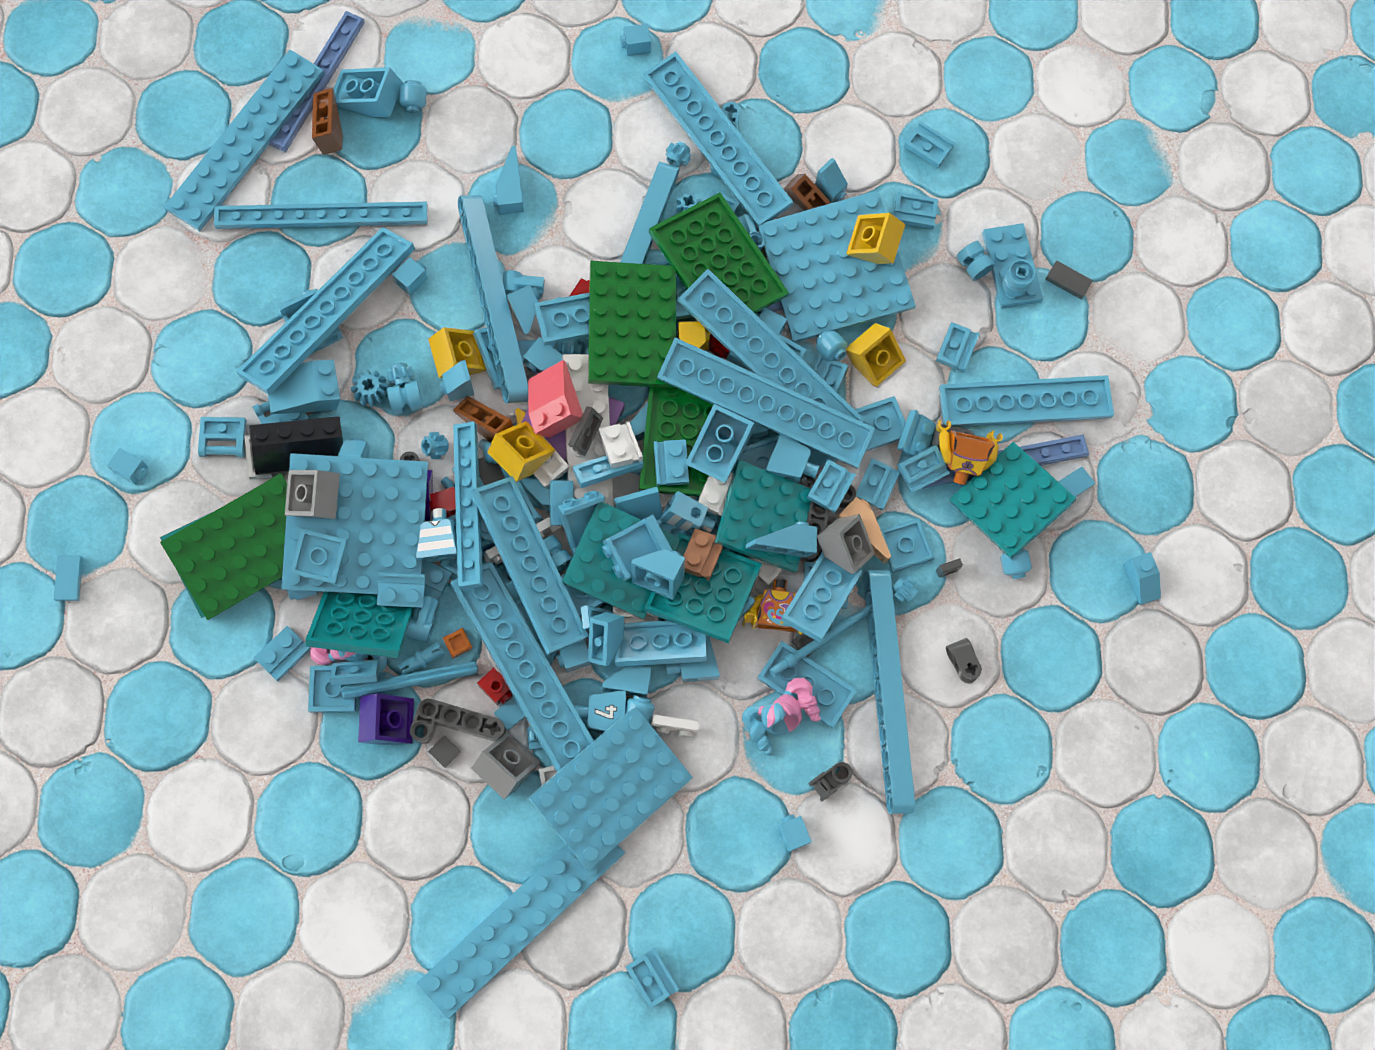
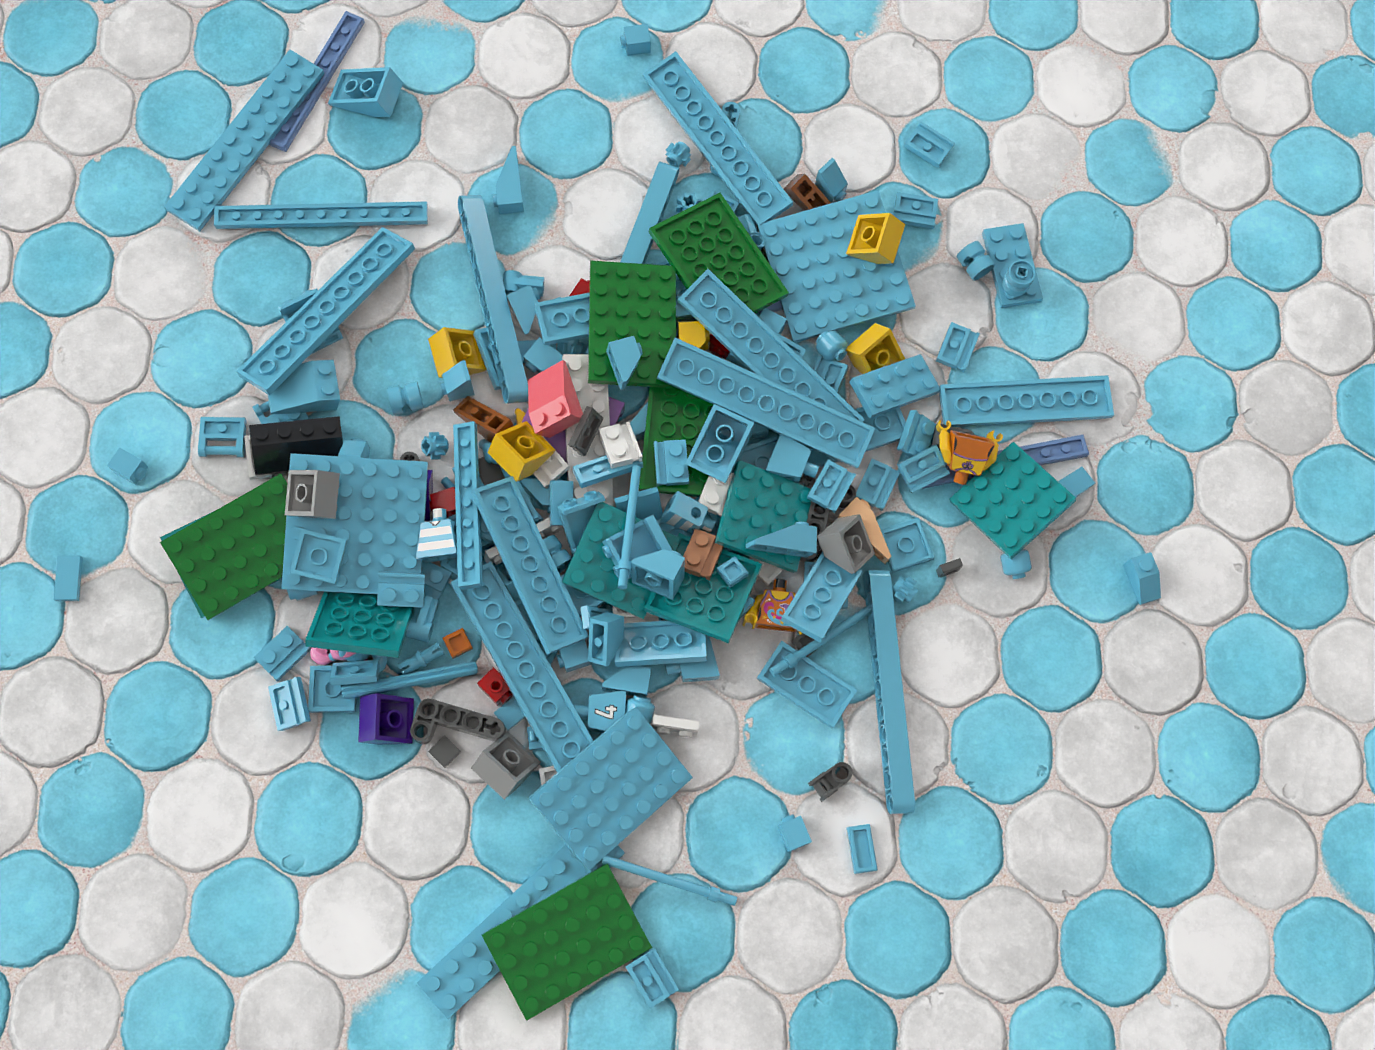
(289, 704): none -> medium azure plate
(326, 122): dark orange slope -> none
(366, 381): medium azure gear -> none
(400, 374): medium azure gear -> none
(410, 275): medium azure brick -> none
(412, 96): medium azure head -> none
(566, 941): none -> green plate
(624, 359): none -> medium azure slope
(624, 564): none -> medium azure bar
(712, 893): none -> medium azure bar
(732, 571): none -> medium azure tile
(782, 714): hair -> none
(861, 848): none -> medium azure tile
(894, 386): none -> medium azure plate
(963, 657): dark grey piece -> none
(1069, 279): dark grey tile -> none

